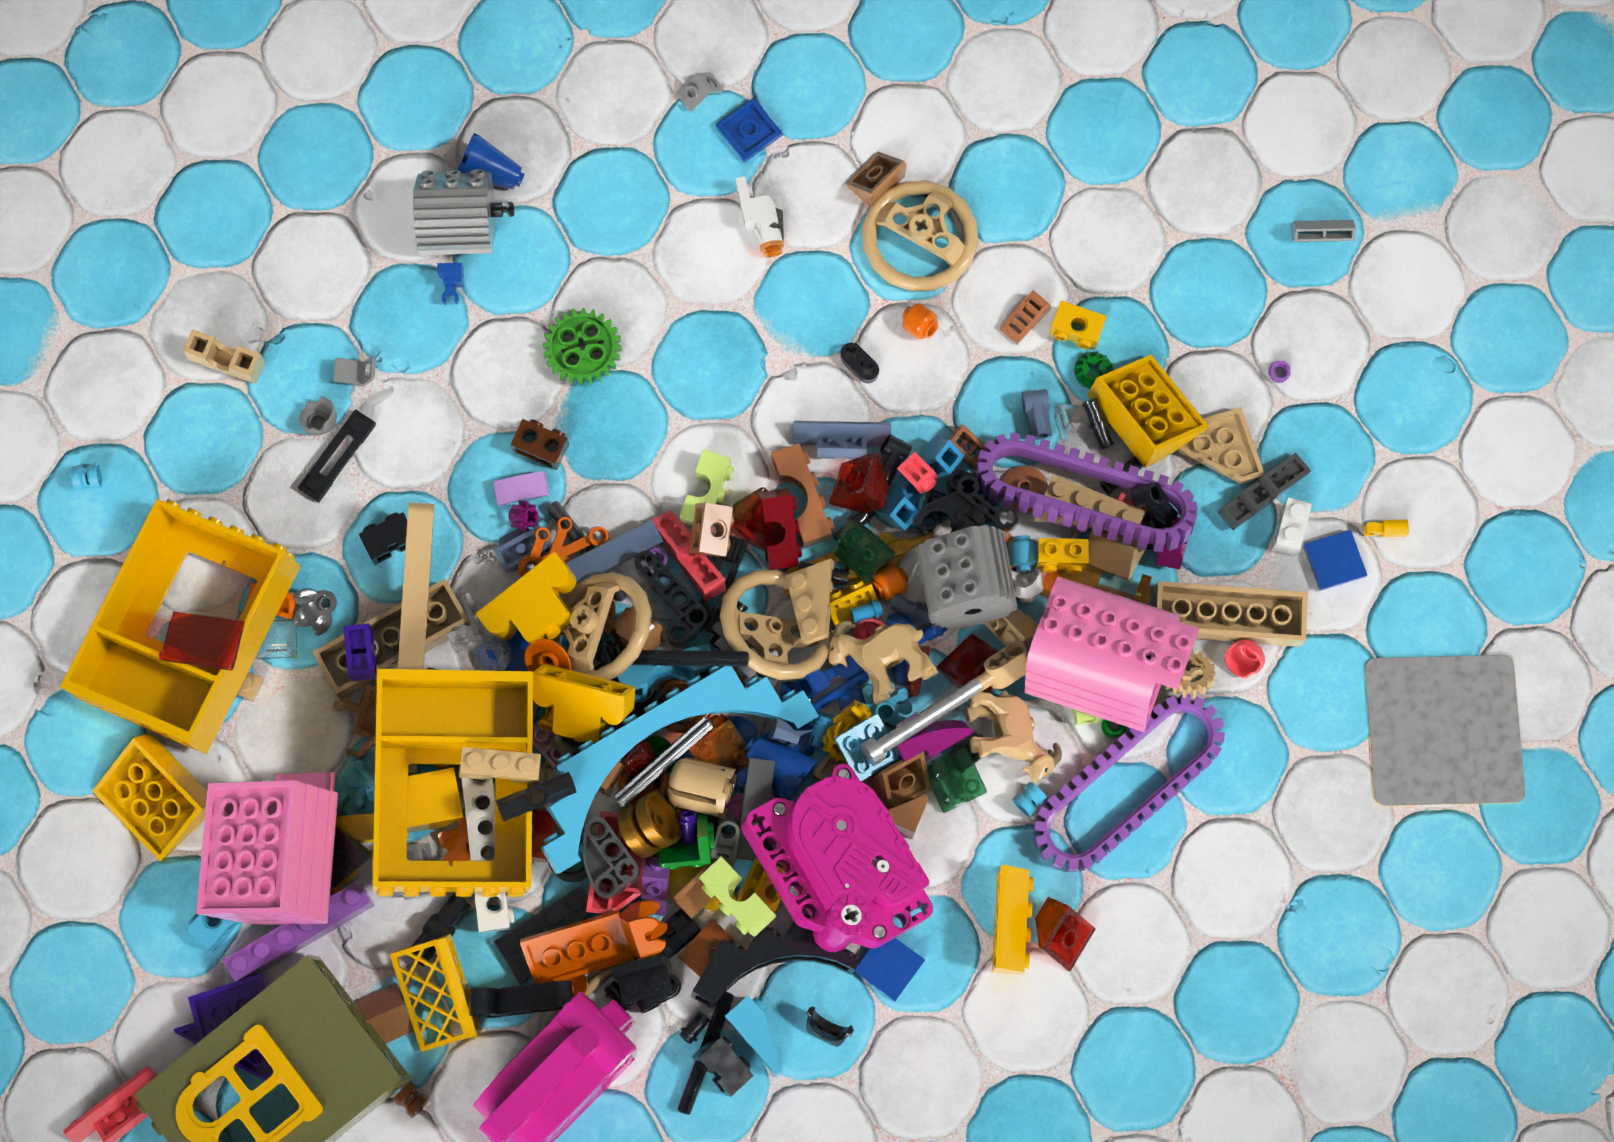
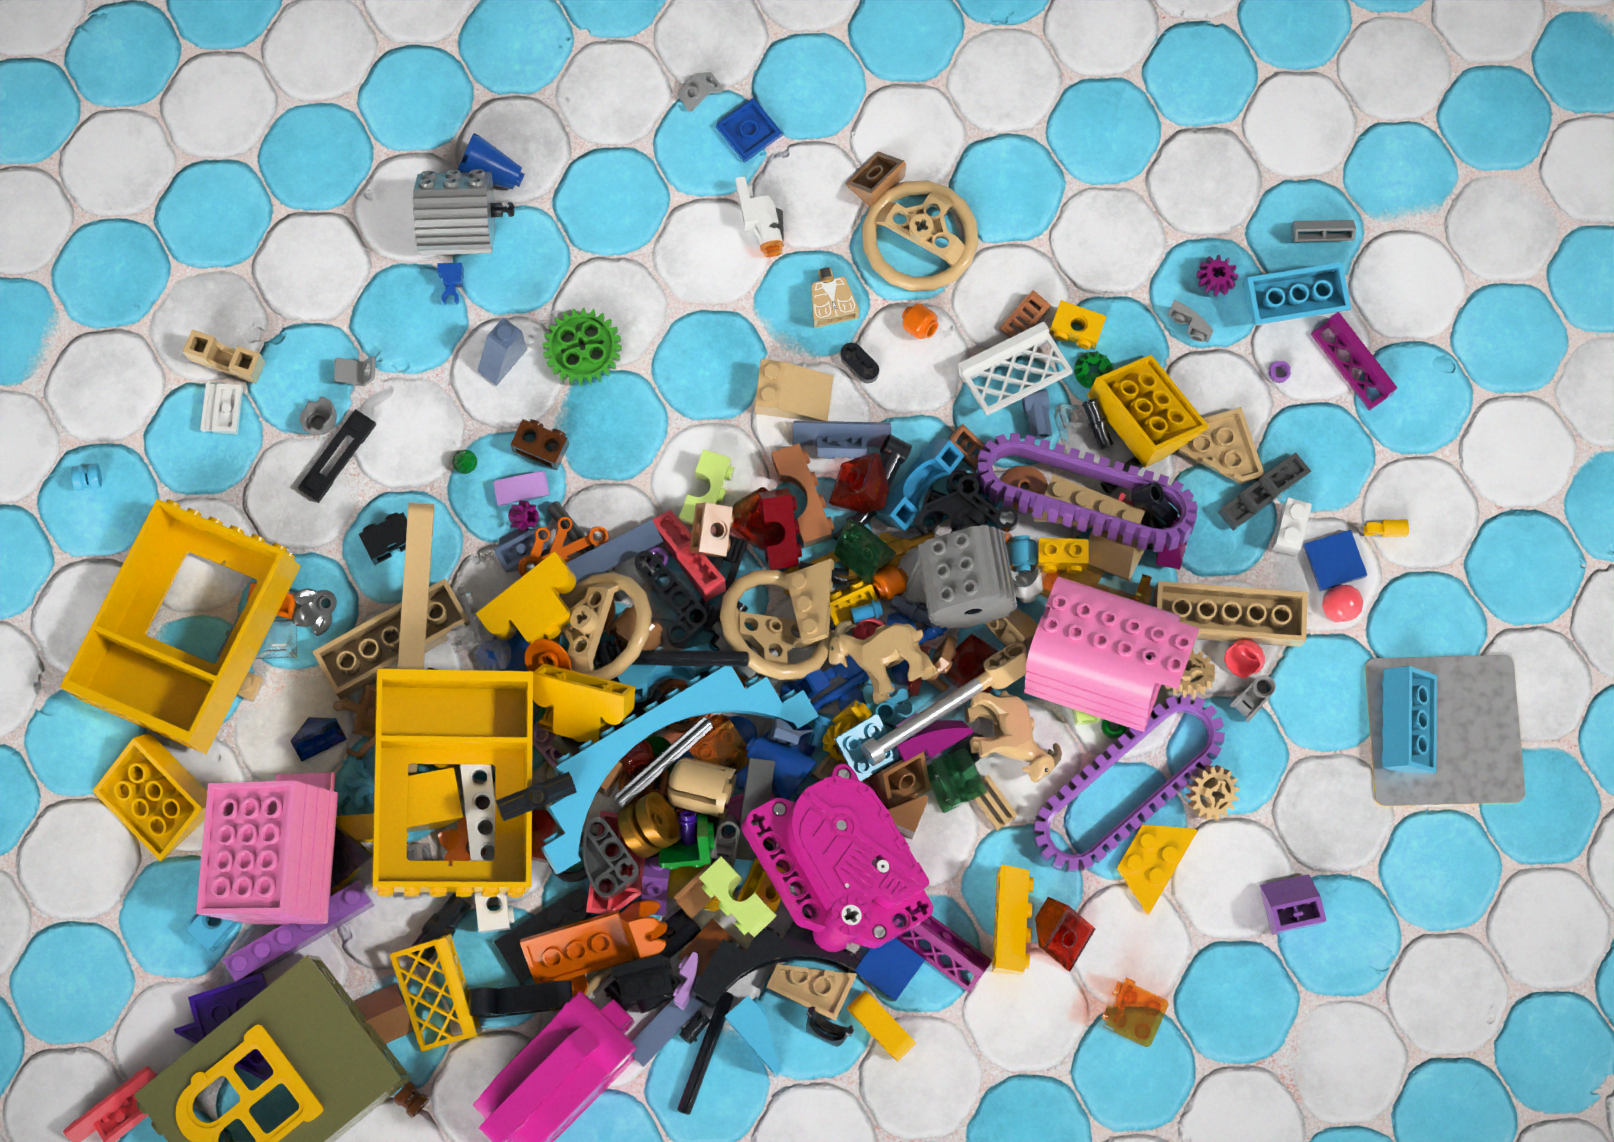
(202, 641): clear red piece -> none
(221, 408): none -> white plate
(317, 736): none -> clear blue slope
(360, 652): dark purple brick -> none
(464, 461): none -> green plate
(501, 351): none -> sand blue slope
(510, 765): tan arch -> none
(662, 1029): none -> sand blue tile
(689, 972): none -> lavender slope
(729, 1069): black brick -> none
(792, 391): none -> tan slope
(812, 987): none -> tan wing
(832, 300): none -> tan torso
(881, 1025): none -> yellow beam
(918, 473): coral bracket -> none
(942, 661): none -> medium nougat plate
(945, 941): none -> magenta fence
(1001, 355): none -> white fence
(1005, 820): none -> tan tile
(1029, 799): medium azure wheel -> none
(1134, 1013): none -> clear orange bracket
(1153, 860): none -> yellow wing
(1198, 328): none -> light grey slope
(1210, 269): none -> magenta gear
(1213, 780): none -> tan gear
(1251, 700): none -> light grey piece
(1292, 904): none -> medium lavender slope
(1296, 293): none -> medium azure slope
(1342, 603): none -> coral hair
(1362, 357): none -> magenta fence
(1409, 720): none -> medium azure slope

